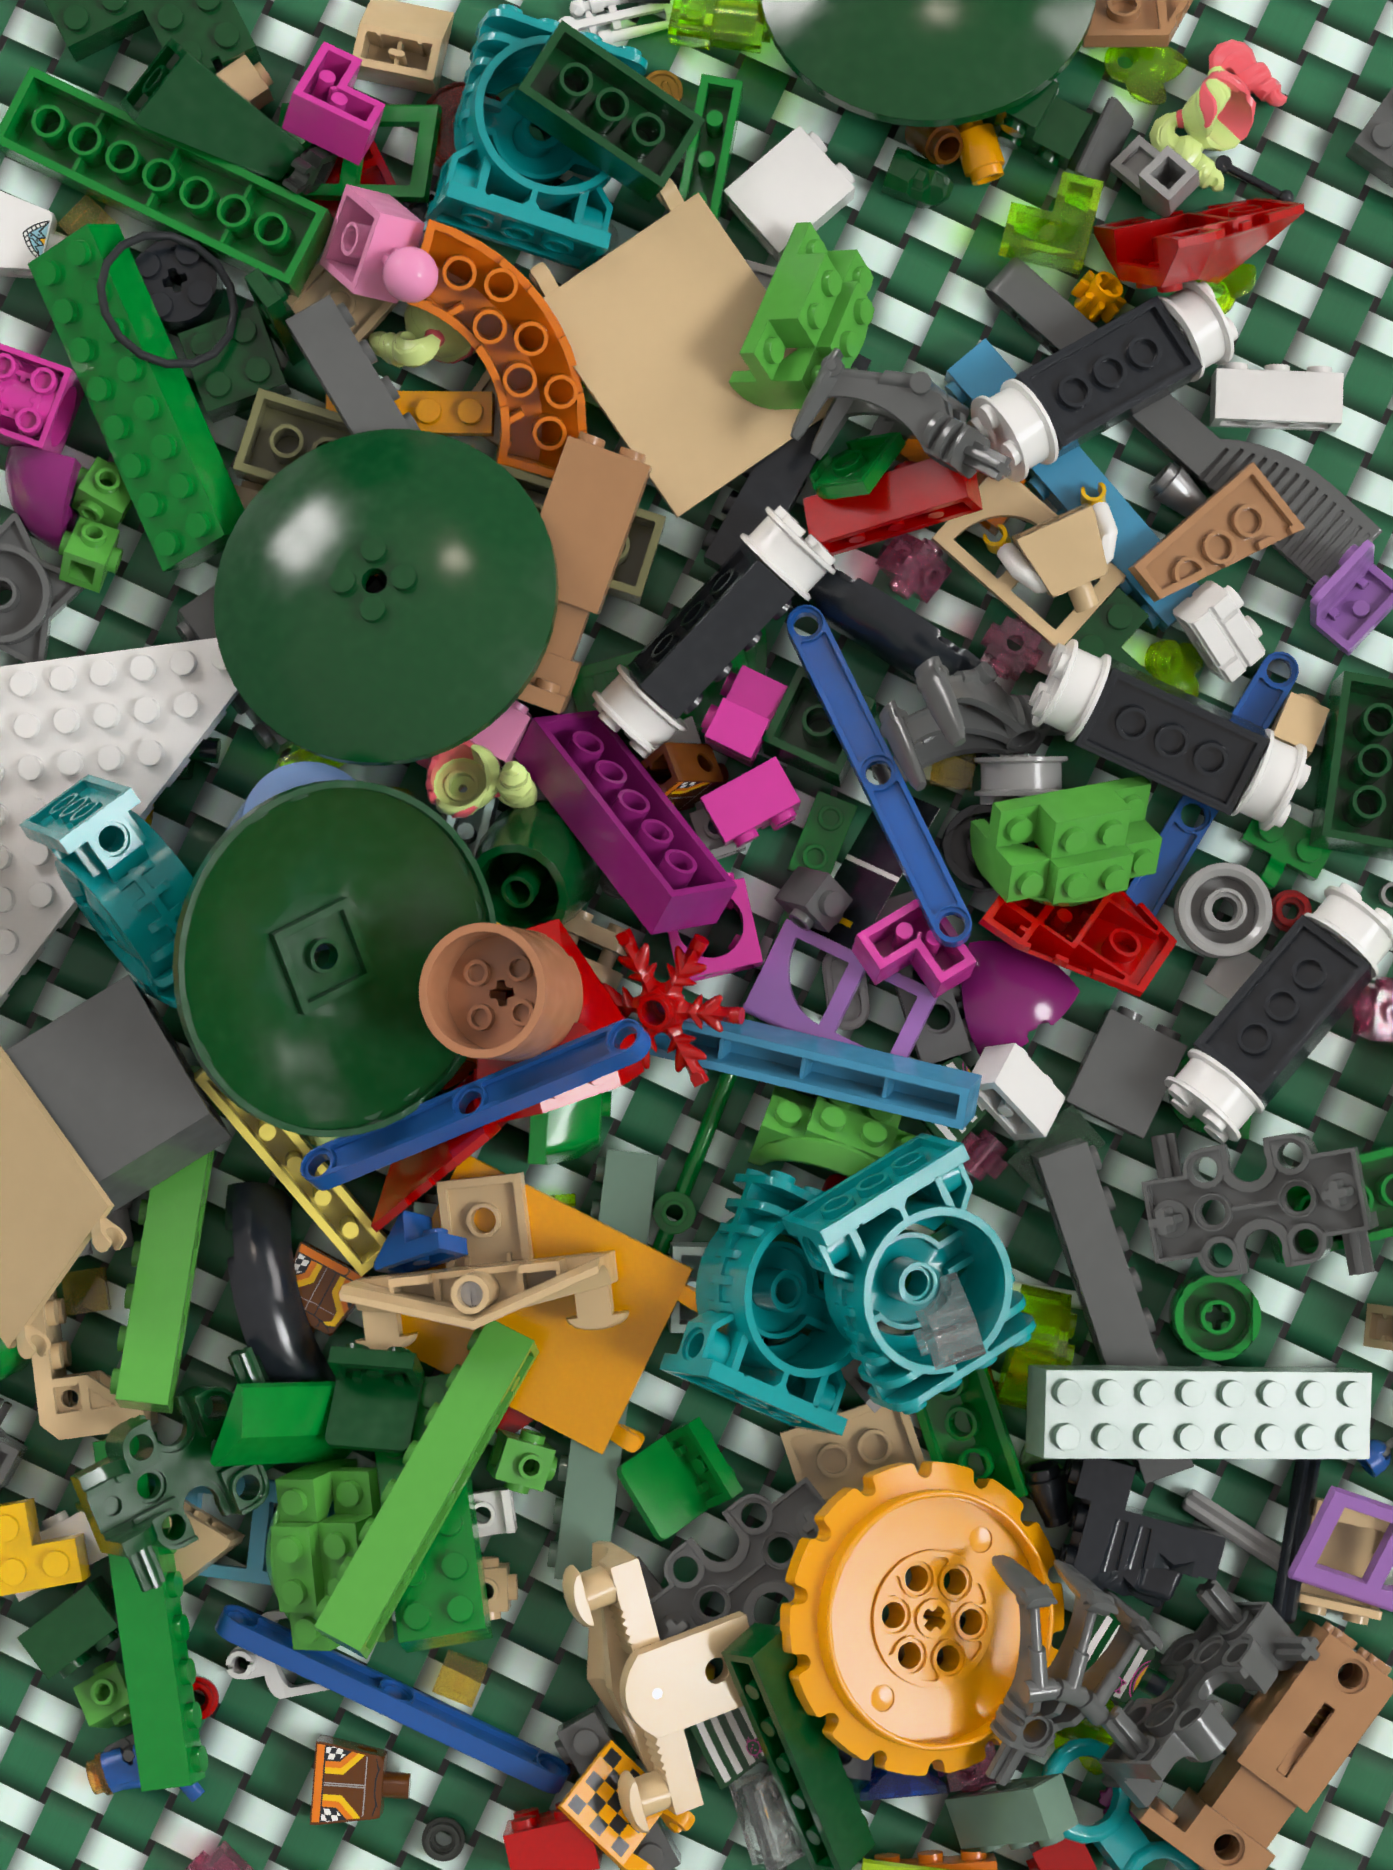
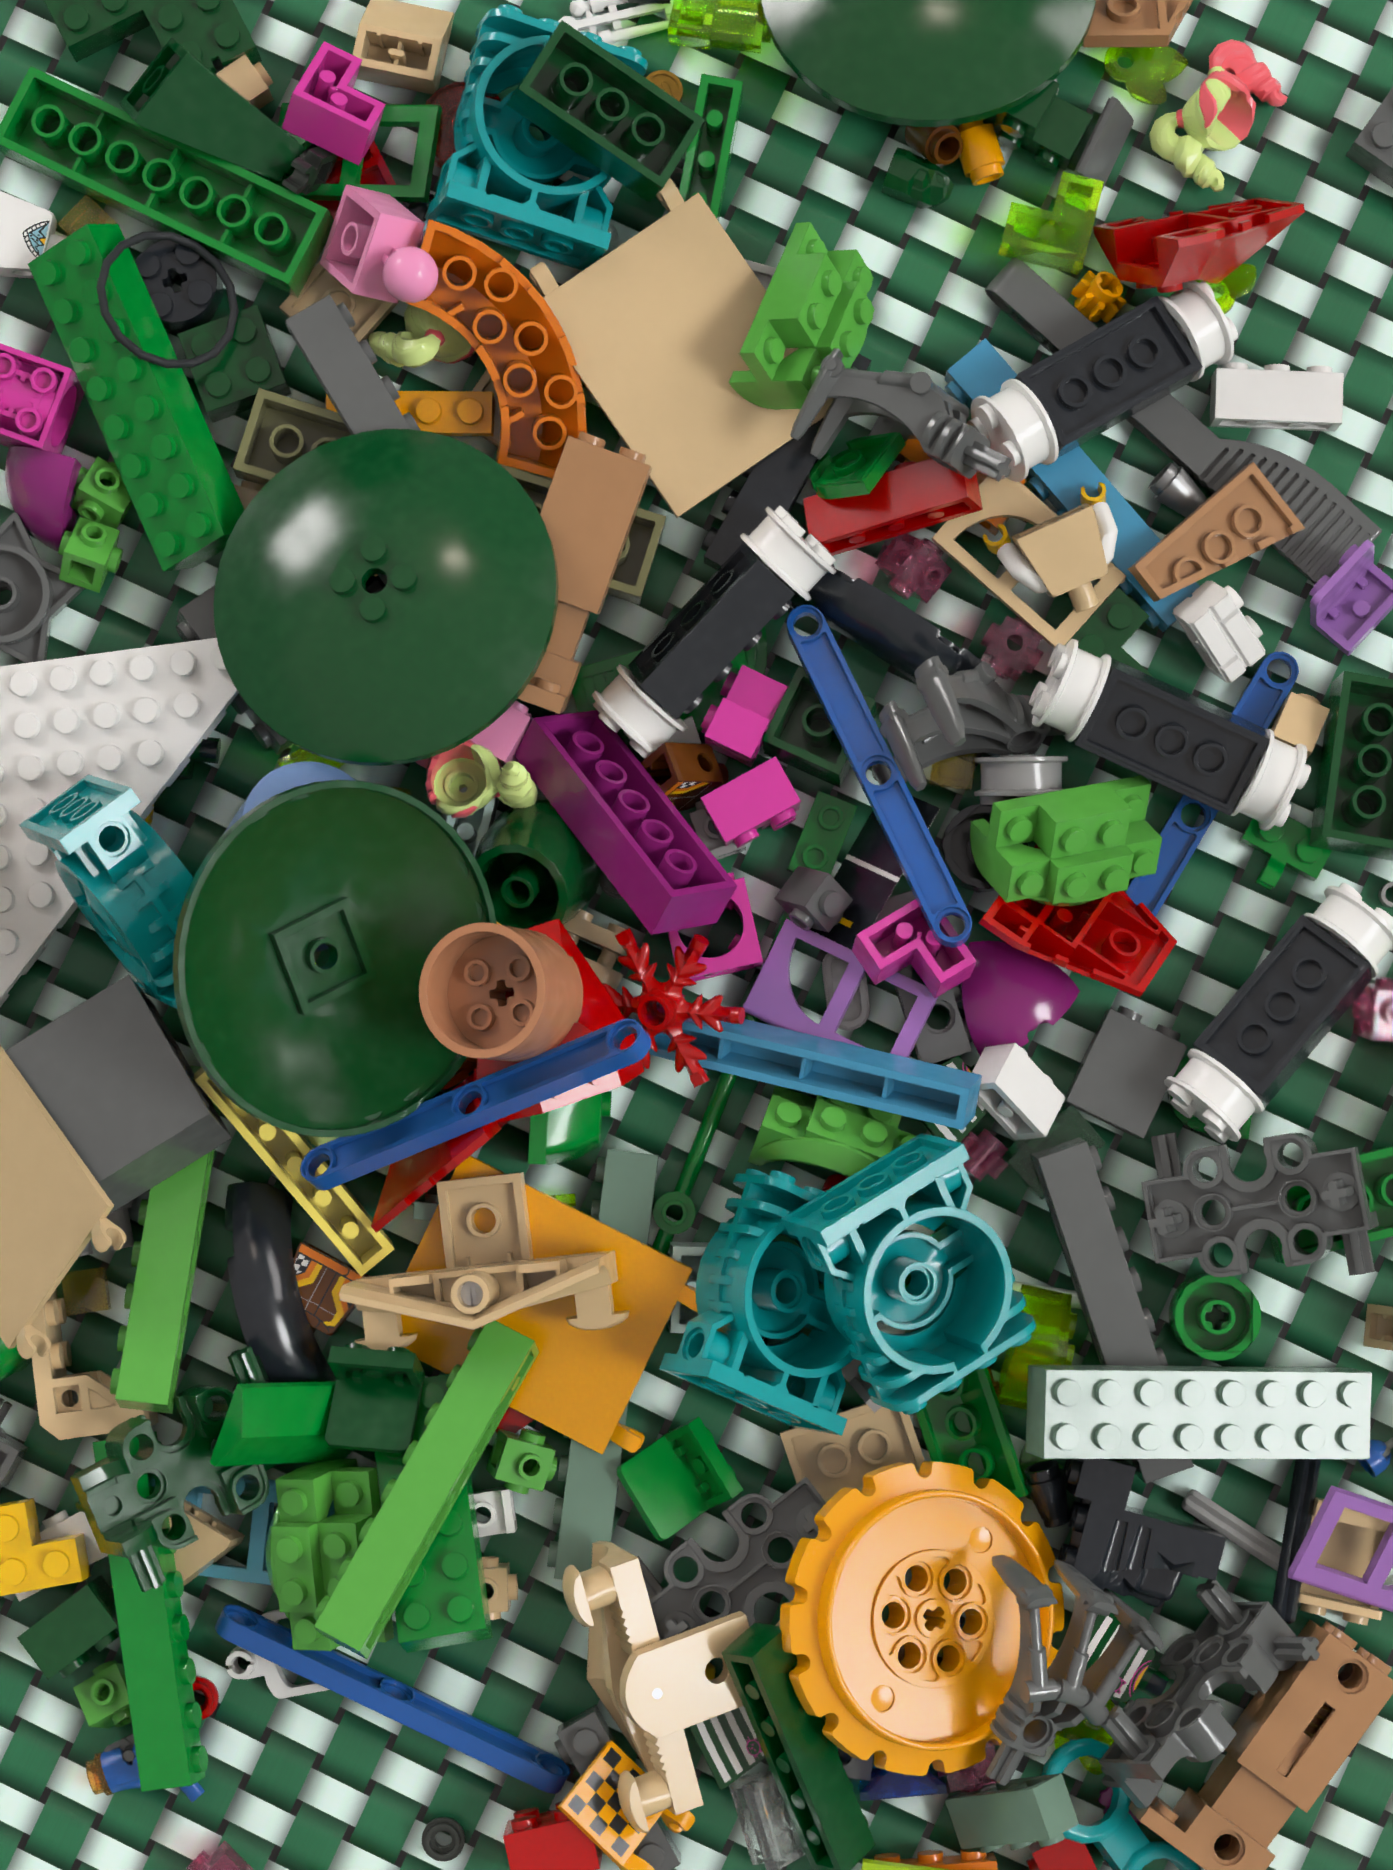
(274, 310): dark green plate -> none
(352, 1782): reddish brown torso -> none
(416, 1246): blue slope -> none
(460, 1678): clear yellow tile -> none
(788, 188): white brick -> none
(948, 1326): clear arch -> none
(1158, 177): light grey brick -> none
(1174, 664): clear neon green plate -> none
(1225, 165): black hinge -> none
(1231, 973): white sticker -> none
(1250, 910): light grey wheel -> none
(1292, 897): red plate -> none

